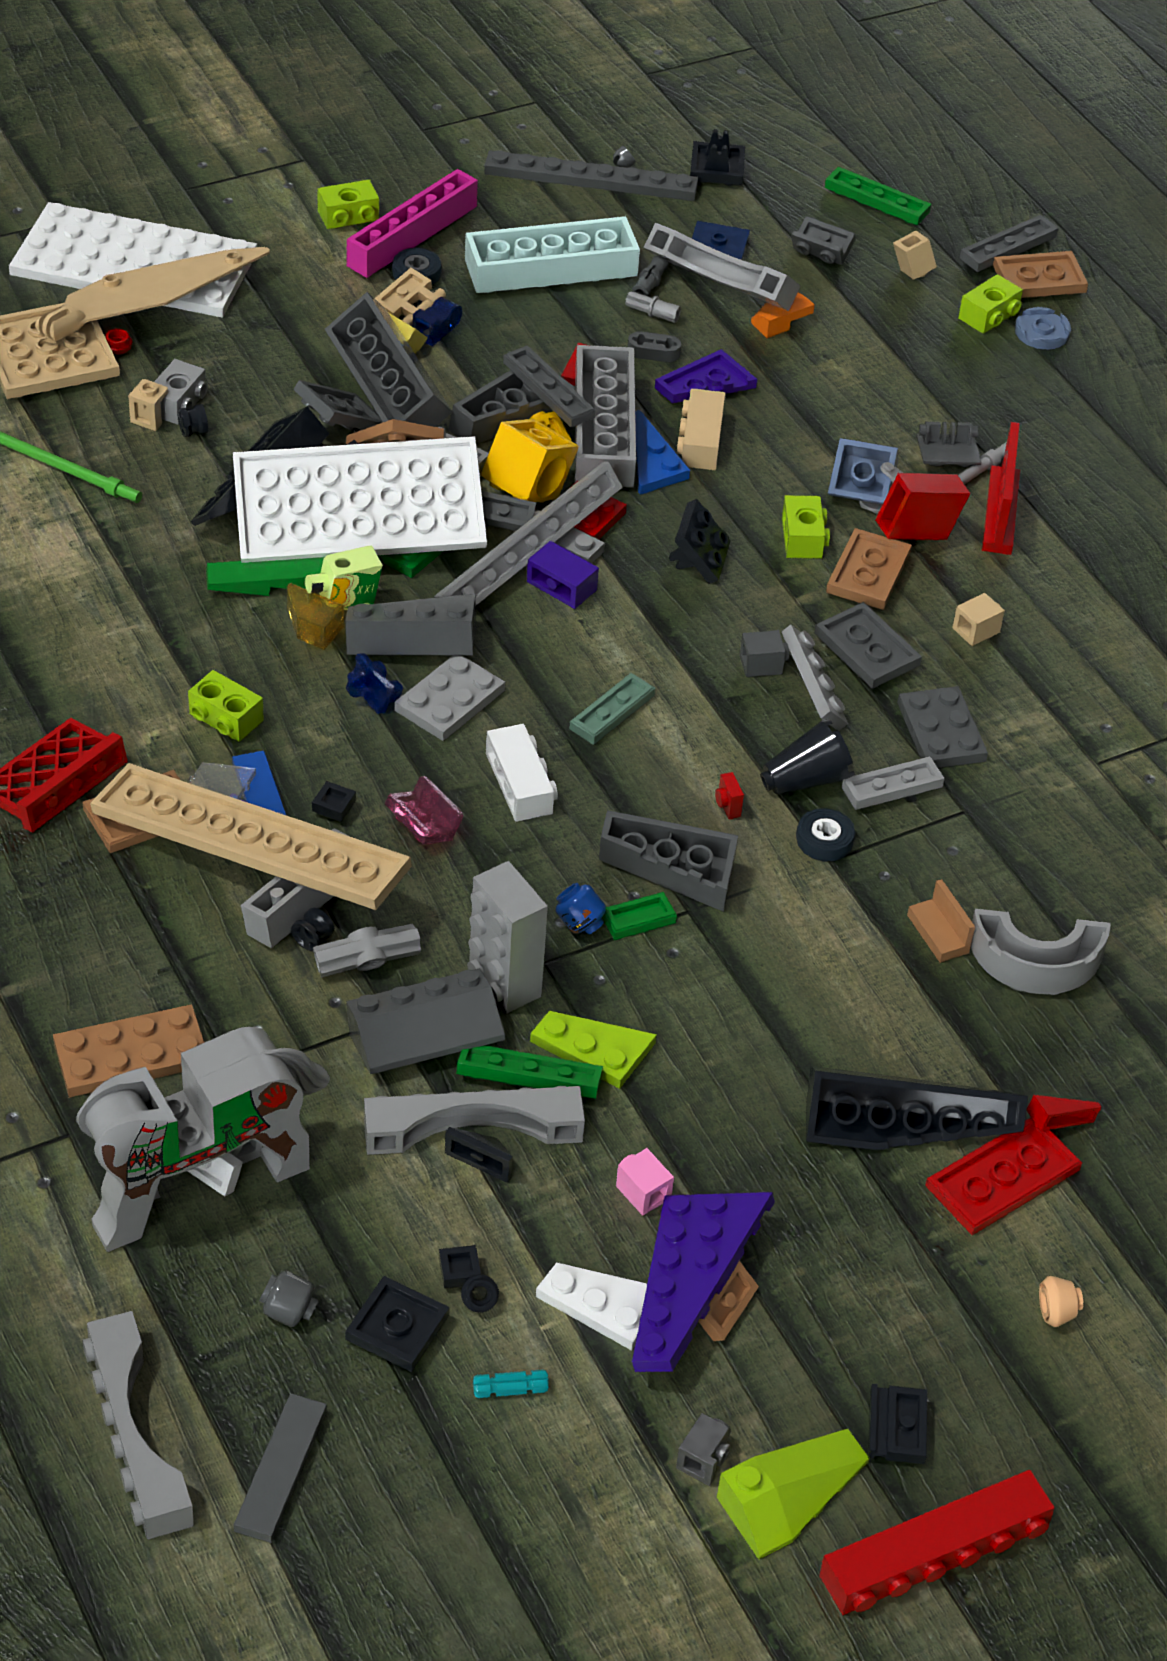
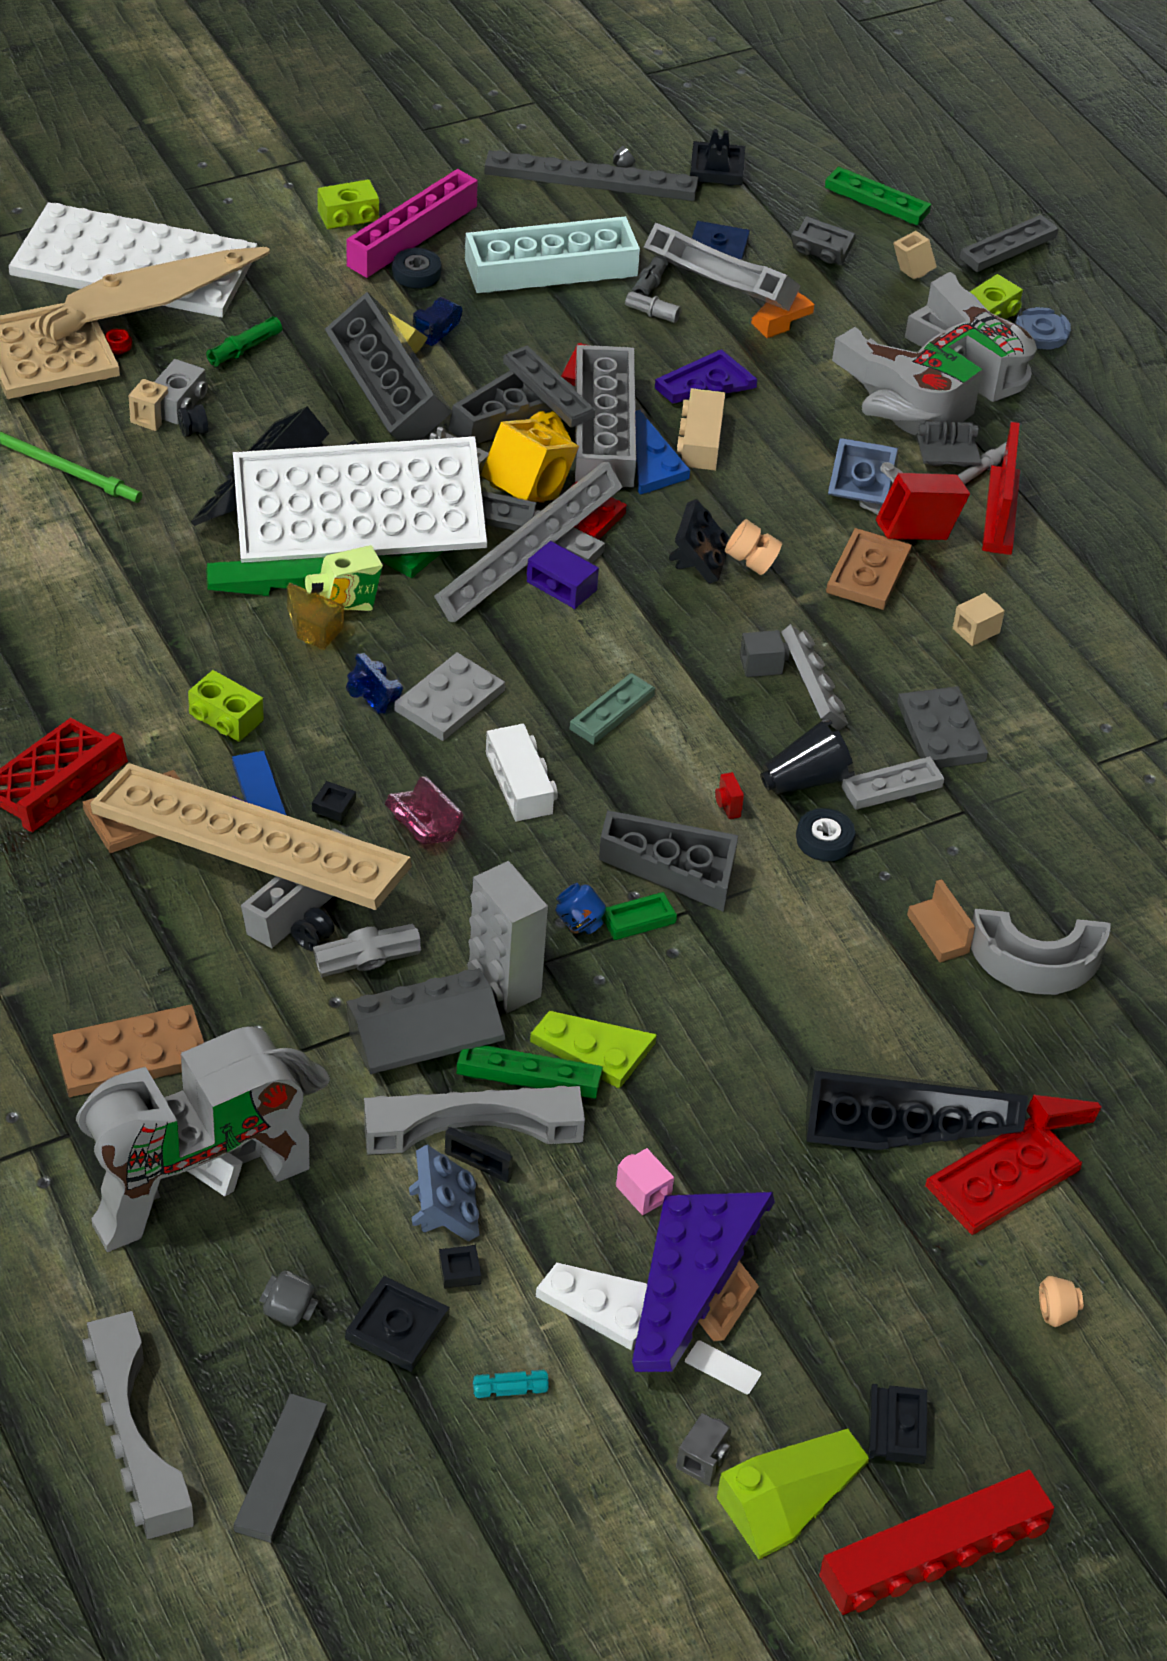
(224, 779): clear piece -> none
(235, 345): none -> green pin
(337, 406): dark grey plate -> none
(395, 431): medium nougat plate -> none
(407, 290): tan plate -> none
(413, 627): dark grey wedge -> none
(445, 1195): none -> sand blue plate
(485, 1303): black plate -> none
(655, 346): dark grey beam -> none
(723, 1367): none -> white sticker
(750, 545): none -> light nougat wheel
(804, 527): lime brick -> none
(868, 645): dark grey plate -> none
(960, 356): none -> light grey animal
(1043, 273): medium nougat plate -> none

